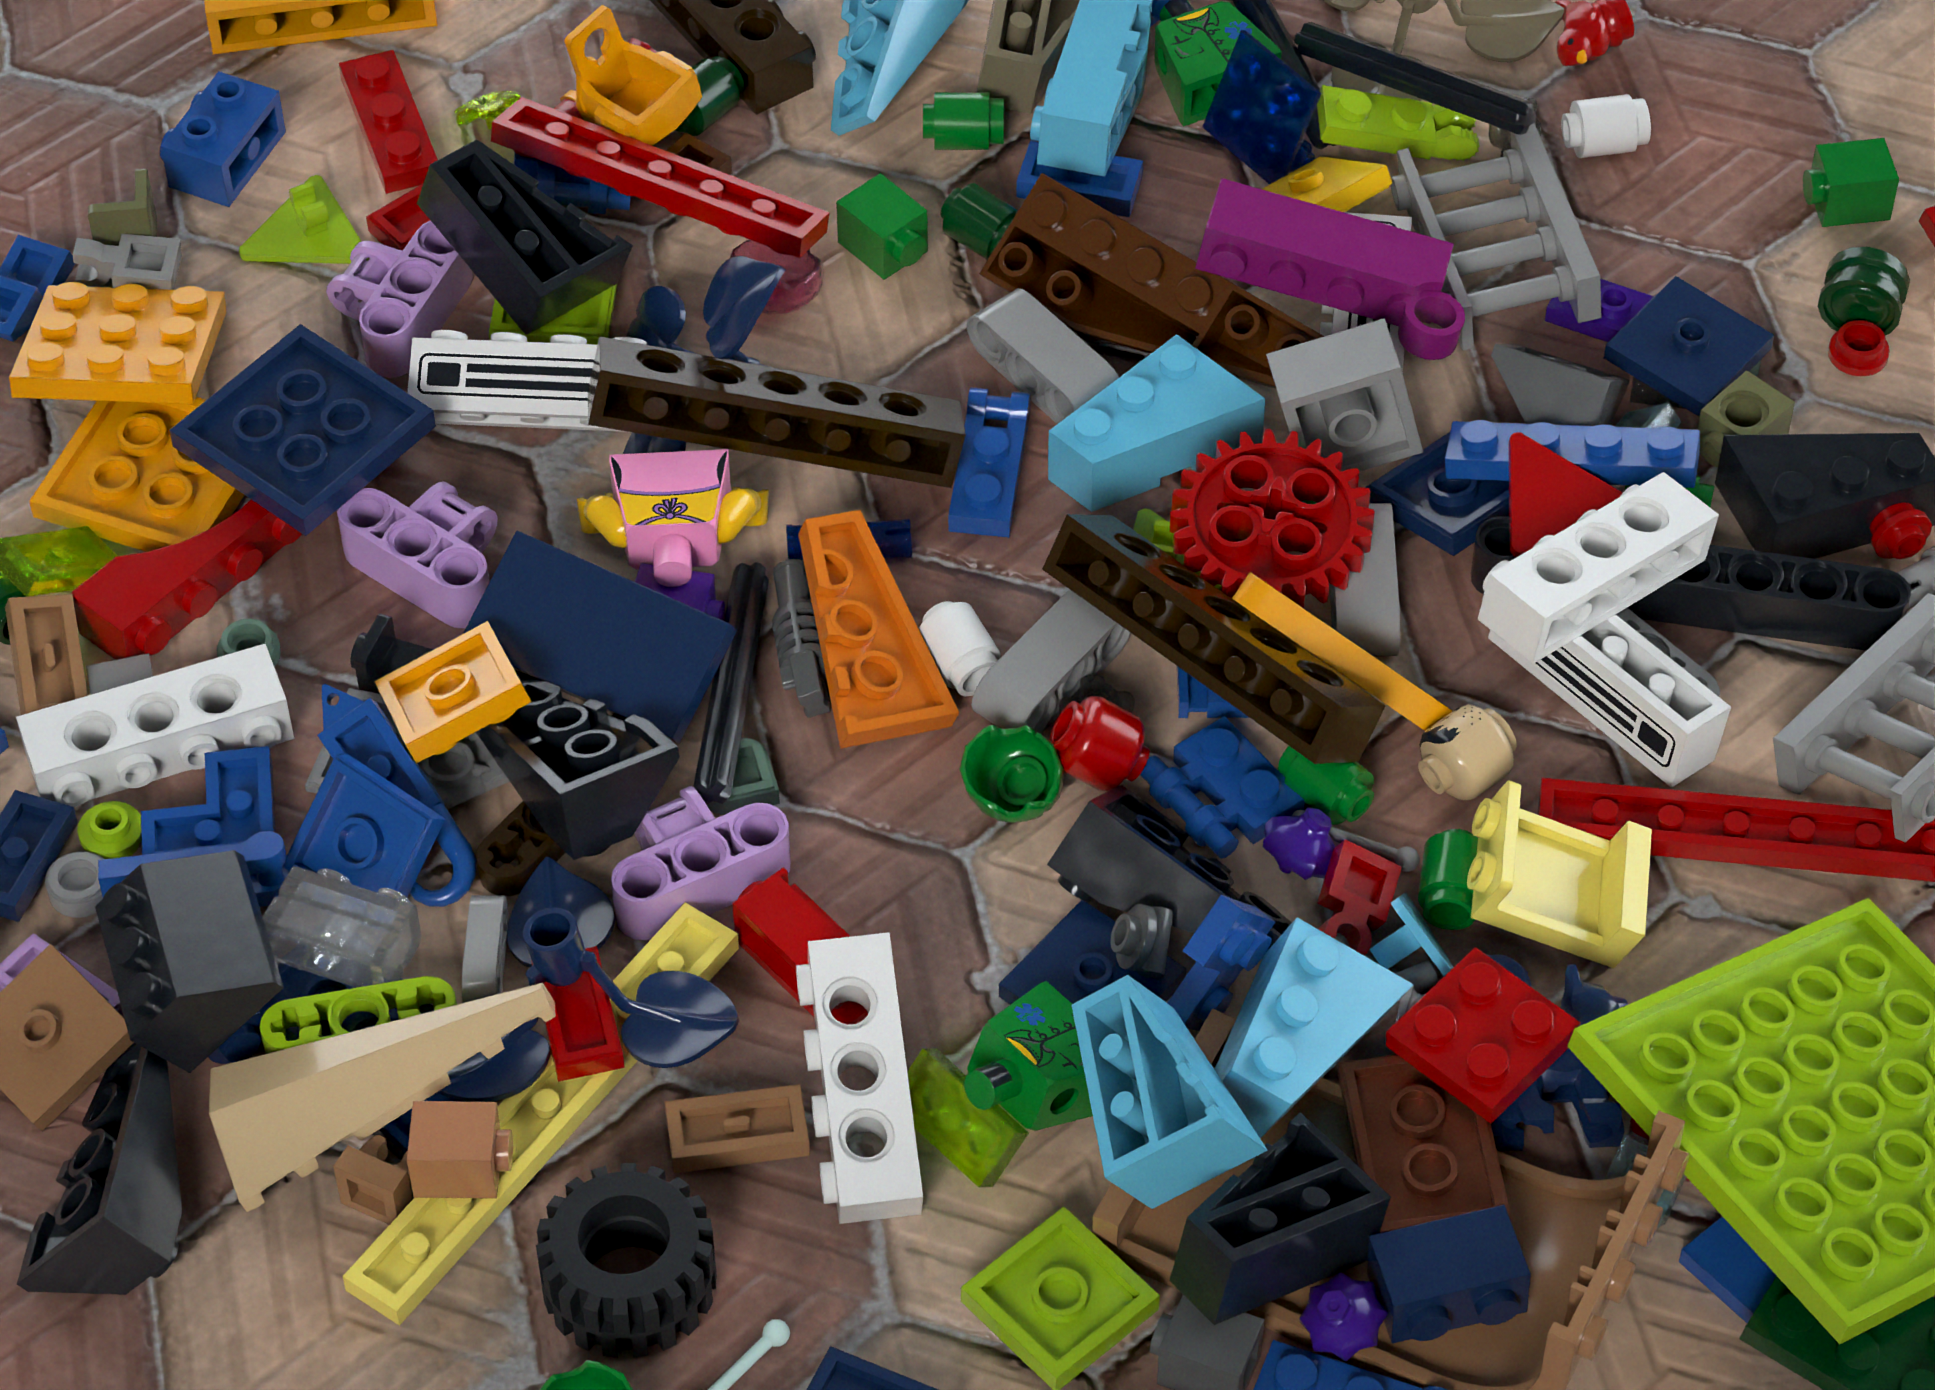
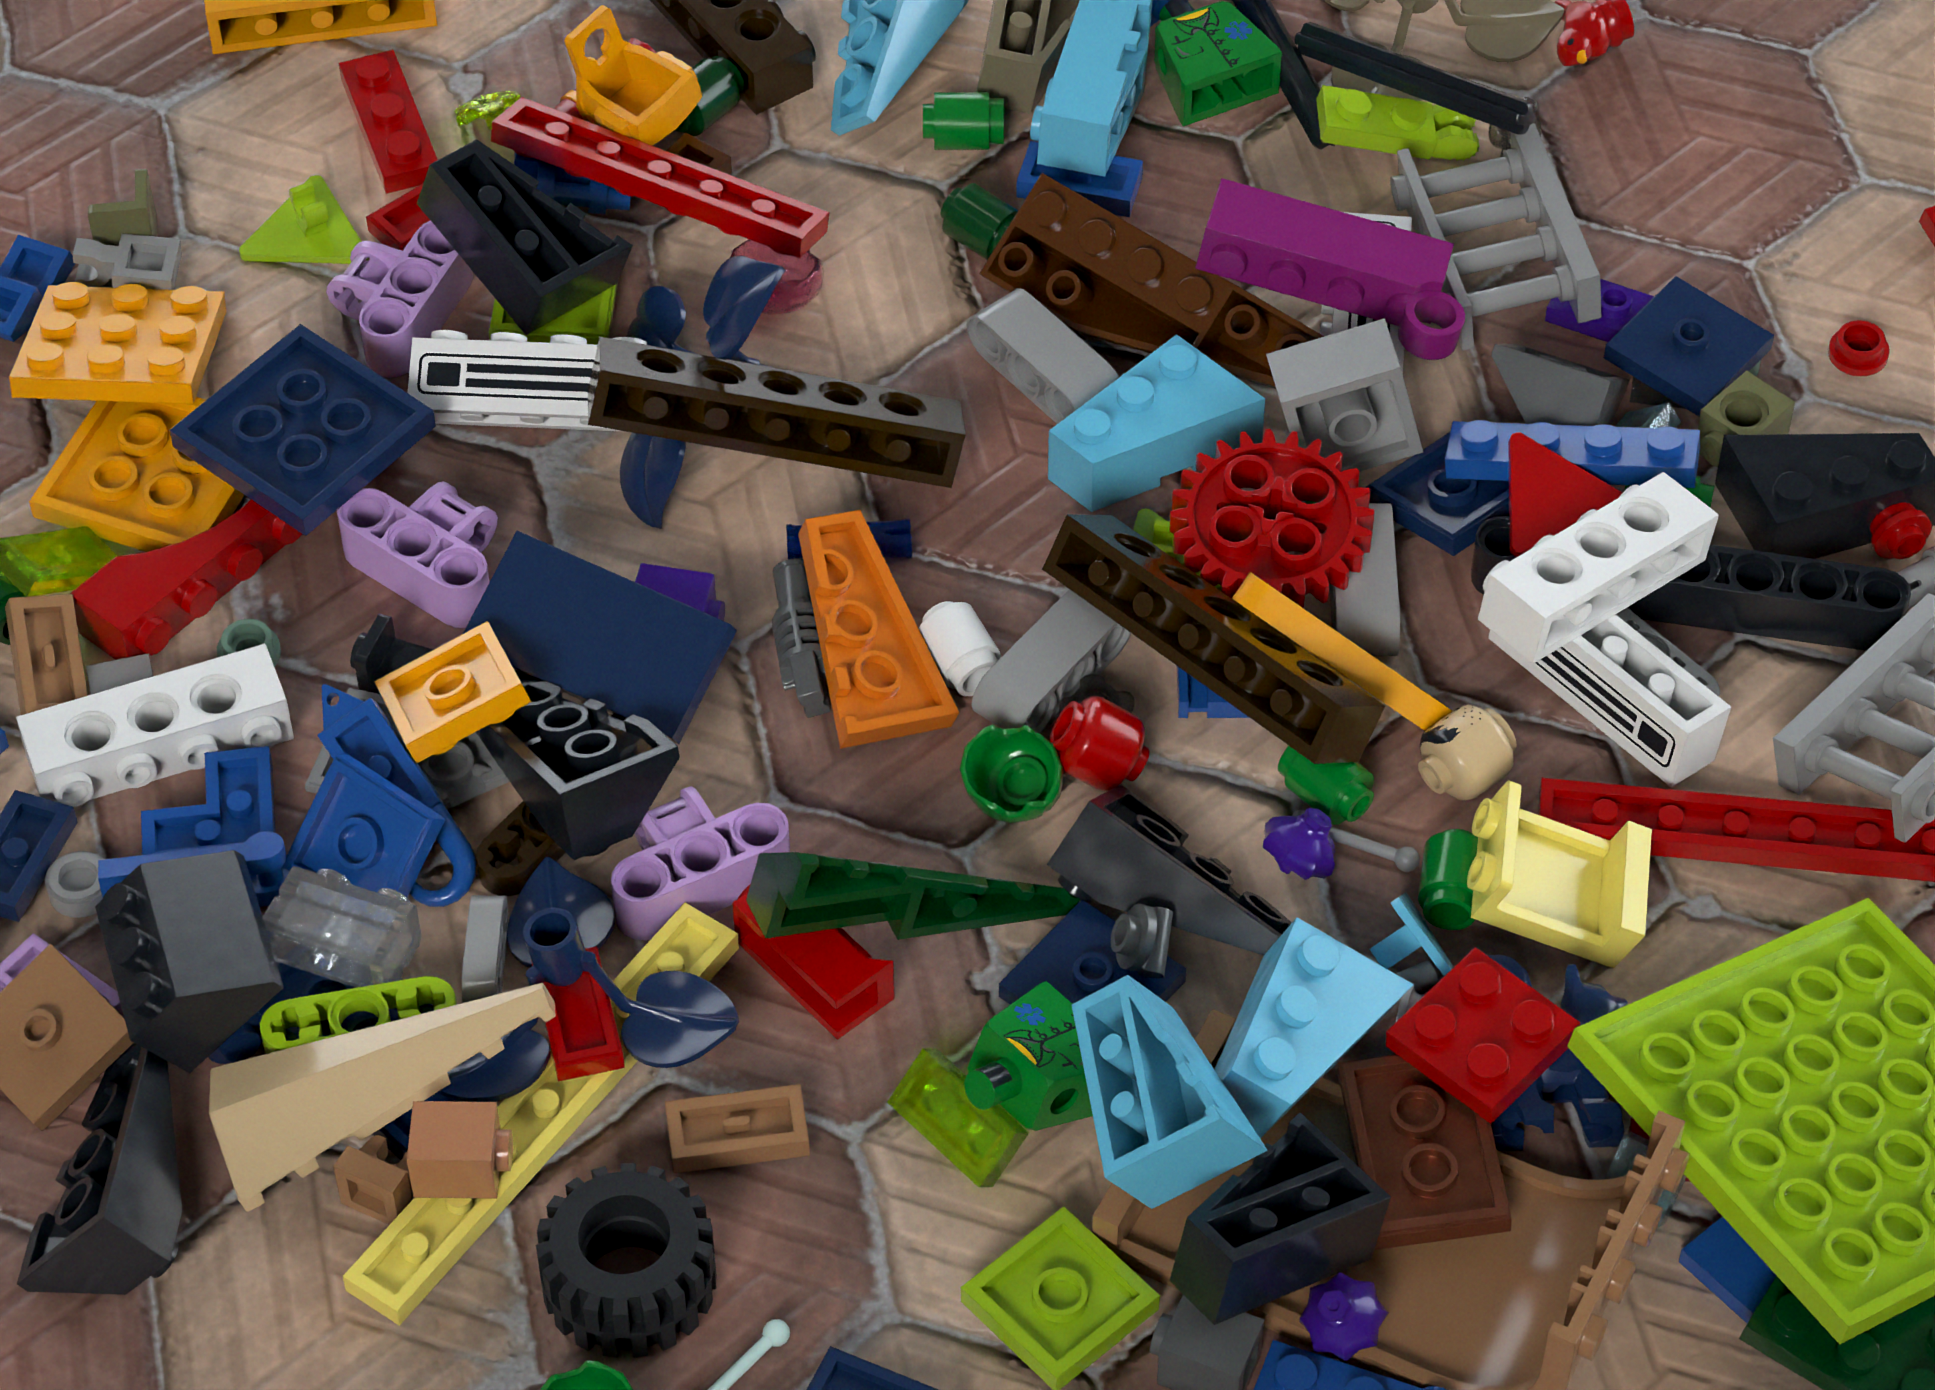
(112, 843): lime plate -> none
(222, 138): blue brick -> none
(672, 510): torso -> none
(731, 685): black axle -> none
(752, 779): sand green tile -> none
(820, 892): none -> dark green wedge
(864, 973): white brick -> none
(882, 226): green brick -> none
(989, 464): blue plate -> none
(1224, 944): blue plate -> none
(1232, 775): blue plate -> none
(1262, 111): clear blue hinge -> none
(1333, 182): yellow plate -> none
(1358, 893): red plate -> none
(1449, 1274): dark blue brick -> none
(1606, 125): white brick -> none
(1851, 182): green brick -> none
(1864, 287): dark green wheel -> none

